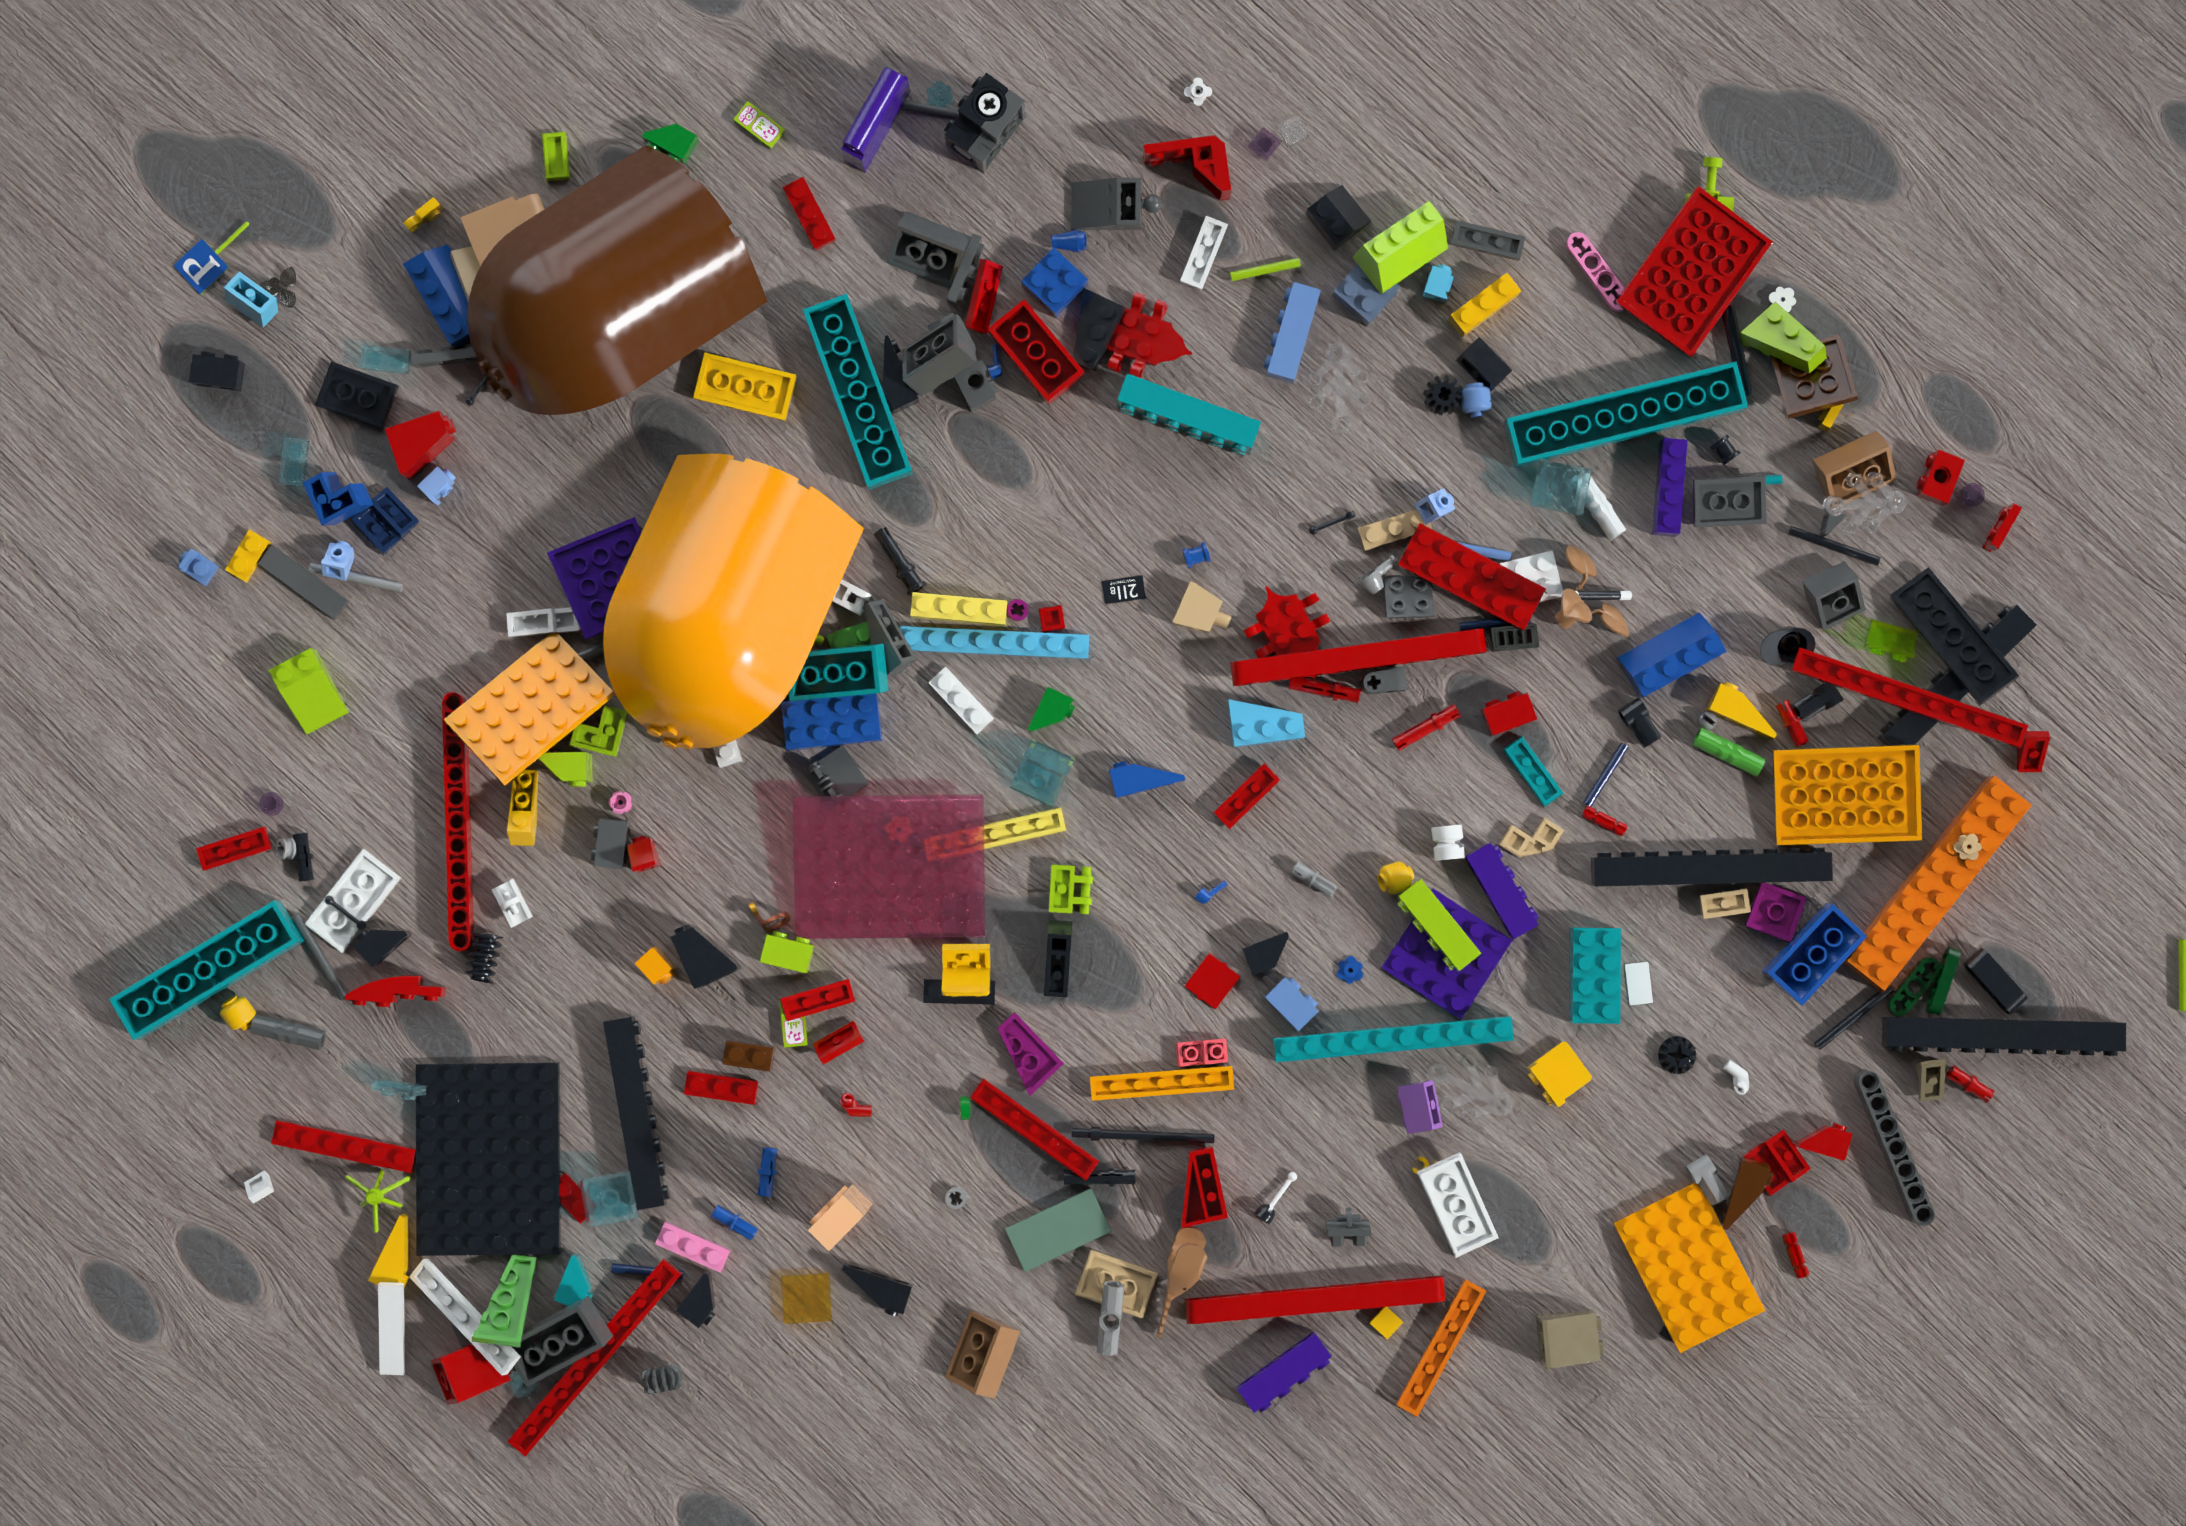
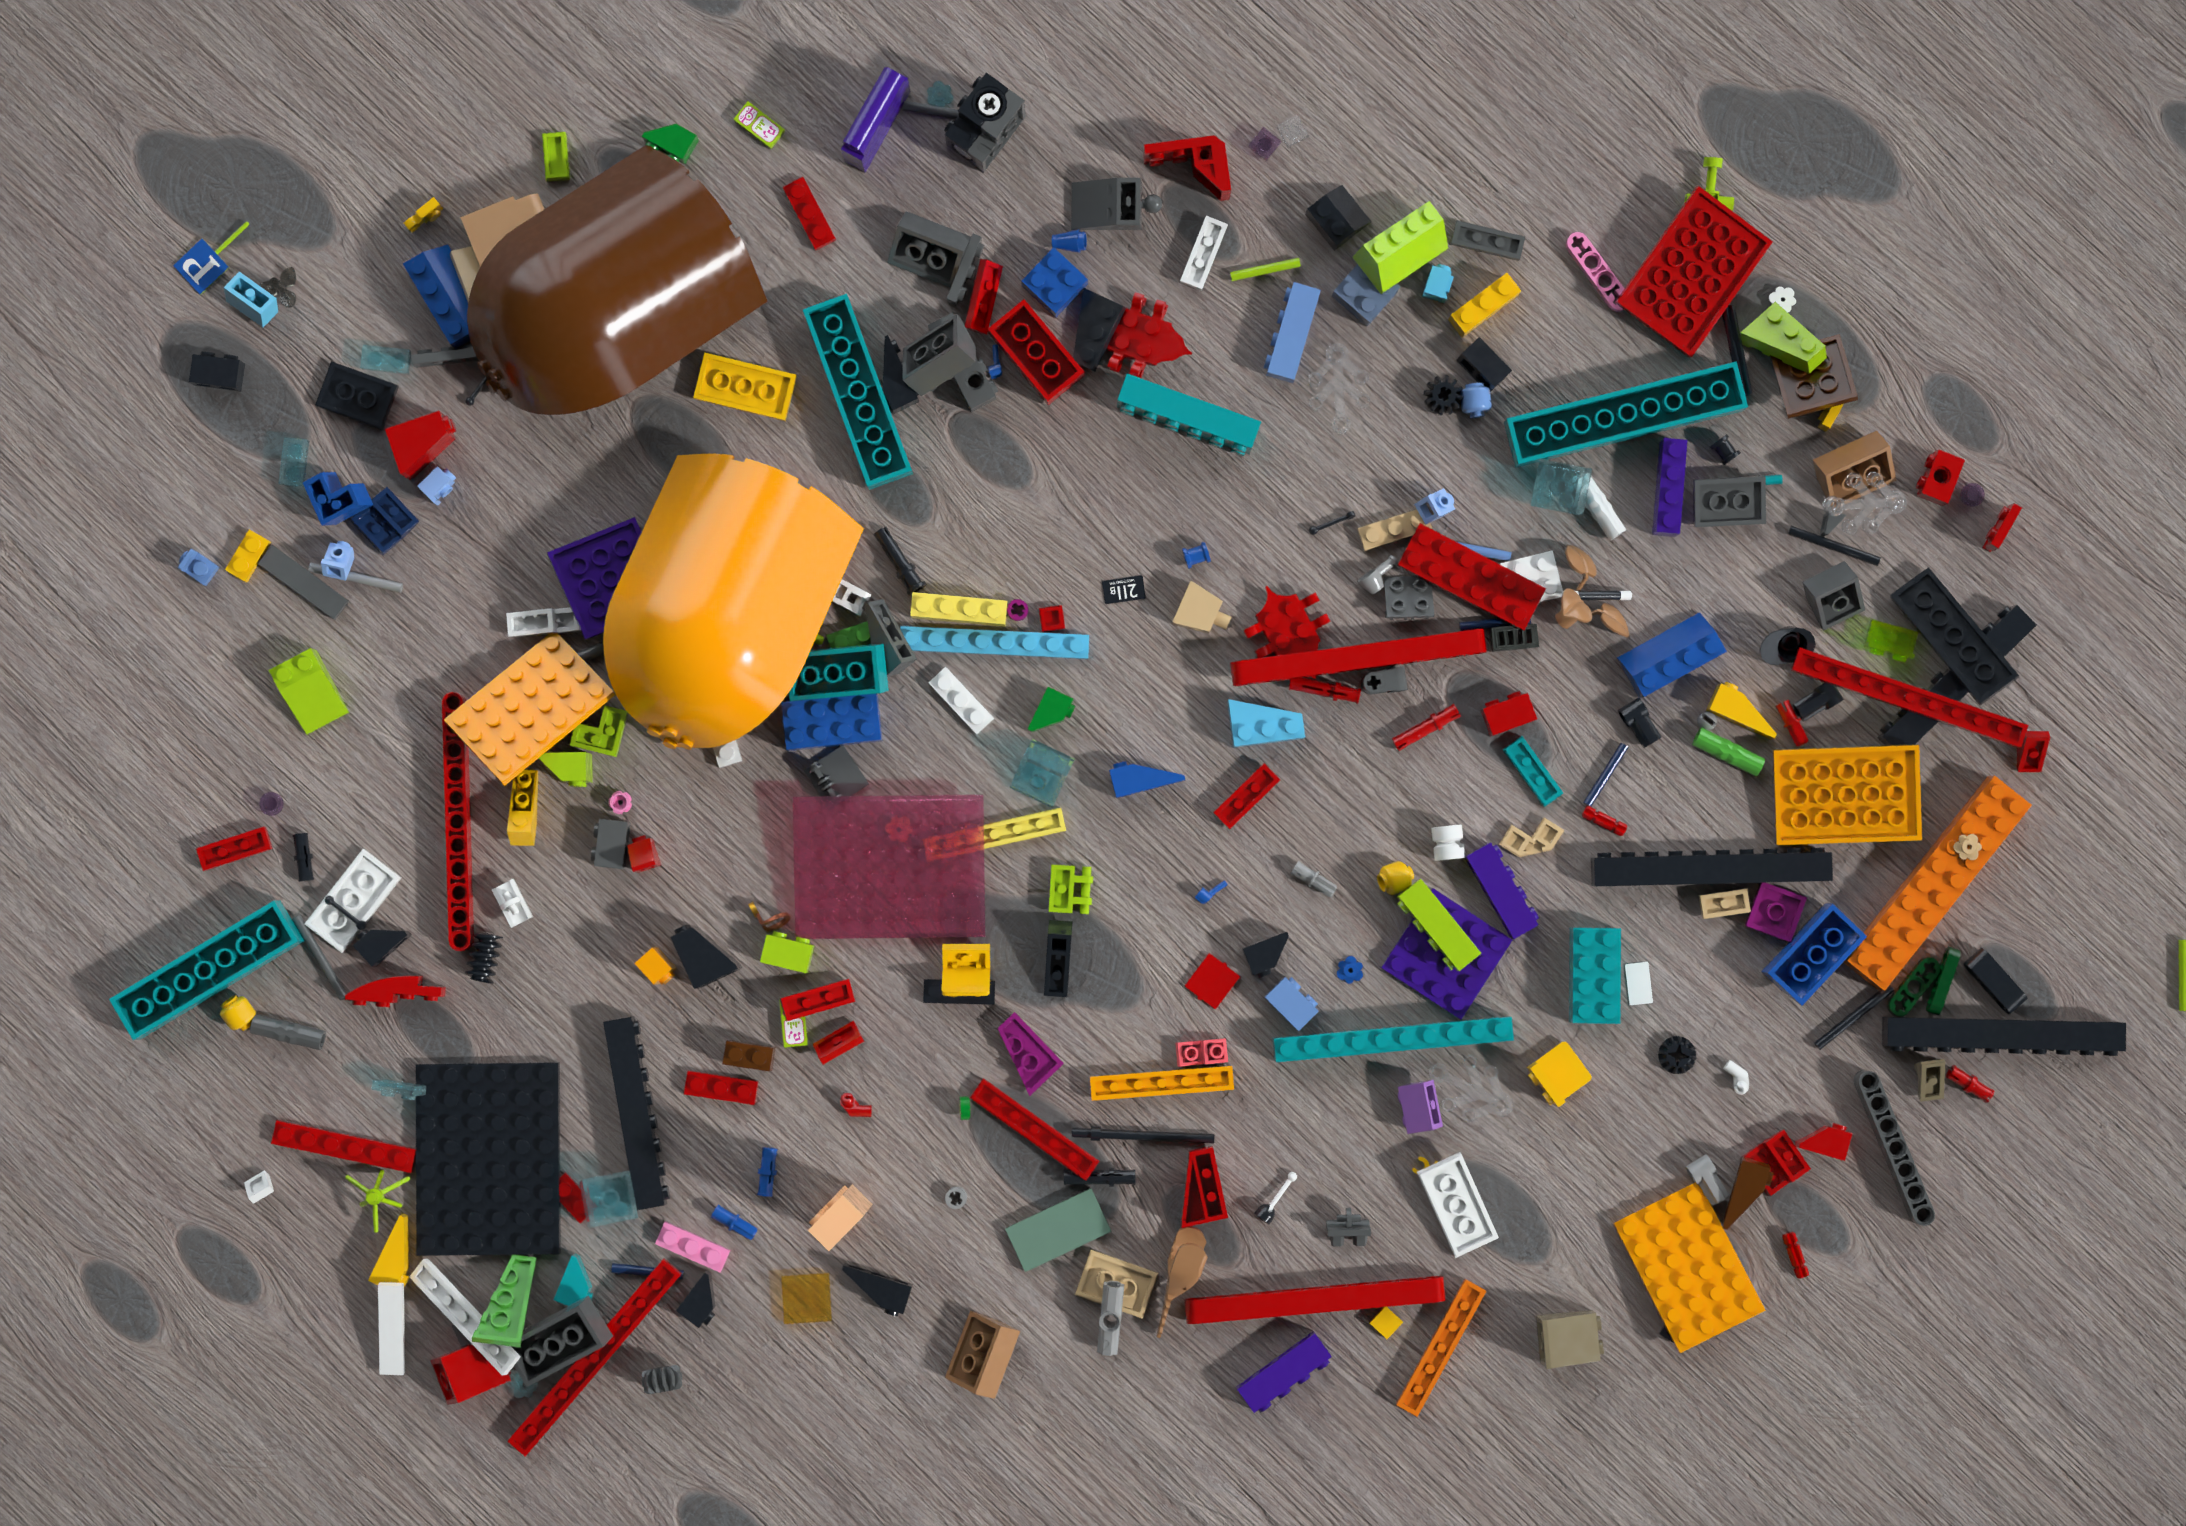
(286, 848): light grey bush -> none
(1198, 98): white plate -> none

